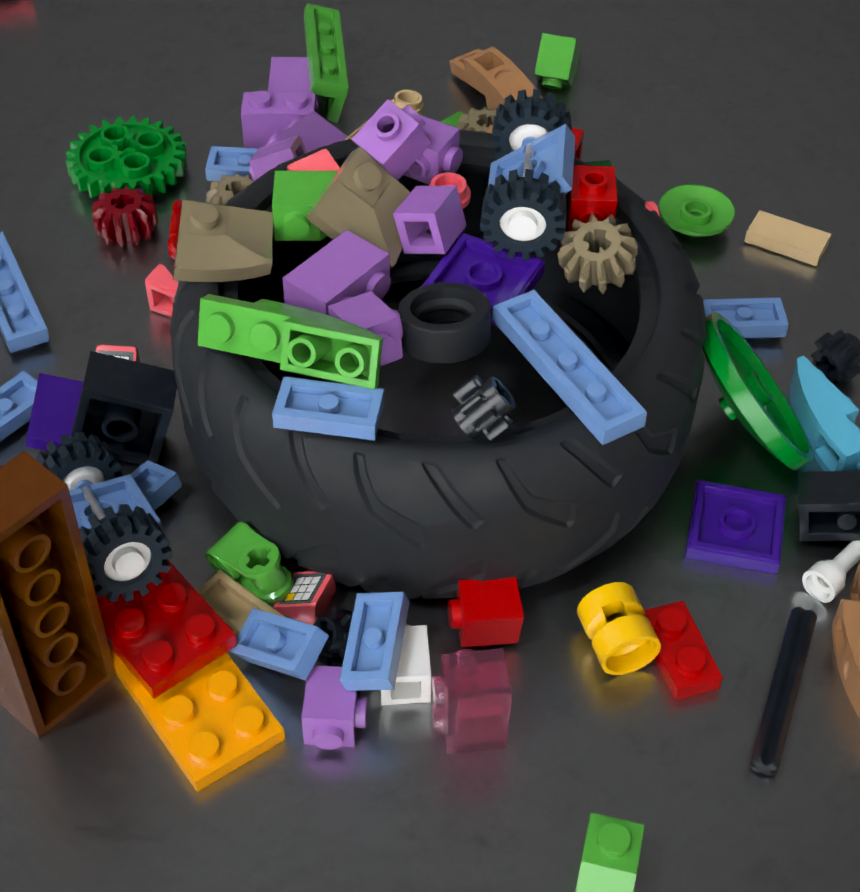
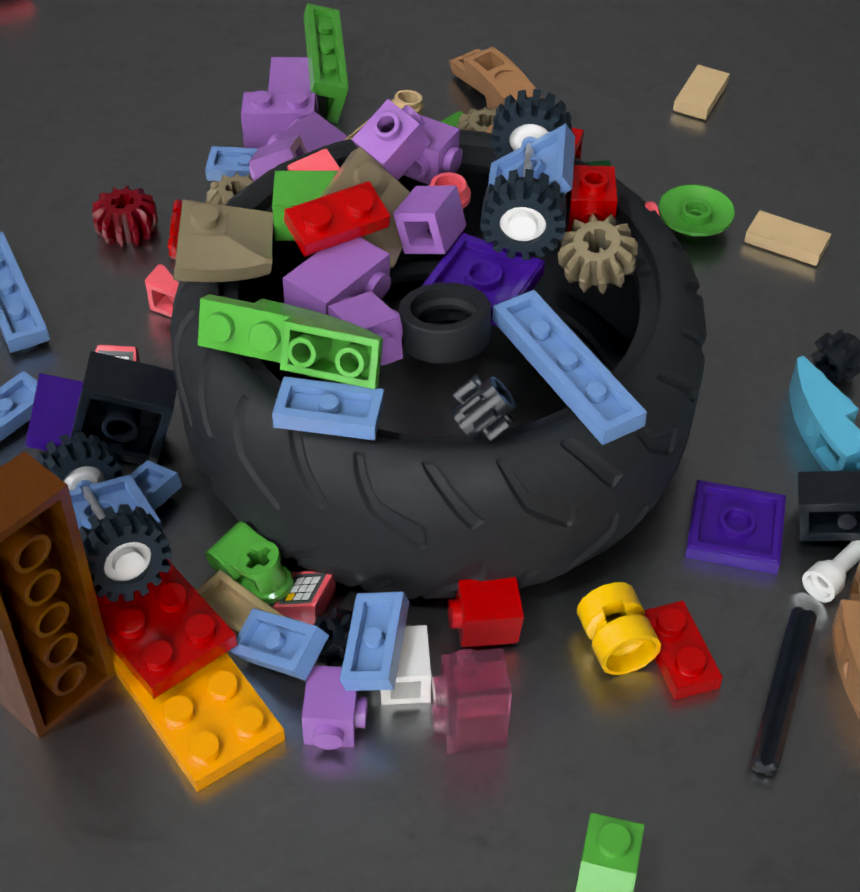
(126, 155): green gear -> none
(336, 218): none -> red plate
(557, 61): bright green slope -> none
(701, 92): none -> tan tile
(751, 315): medium blue plate -> none
(753, 394): green dish -> none

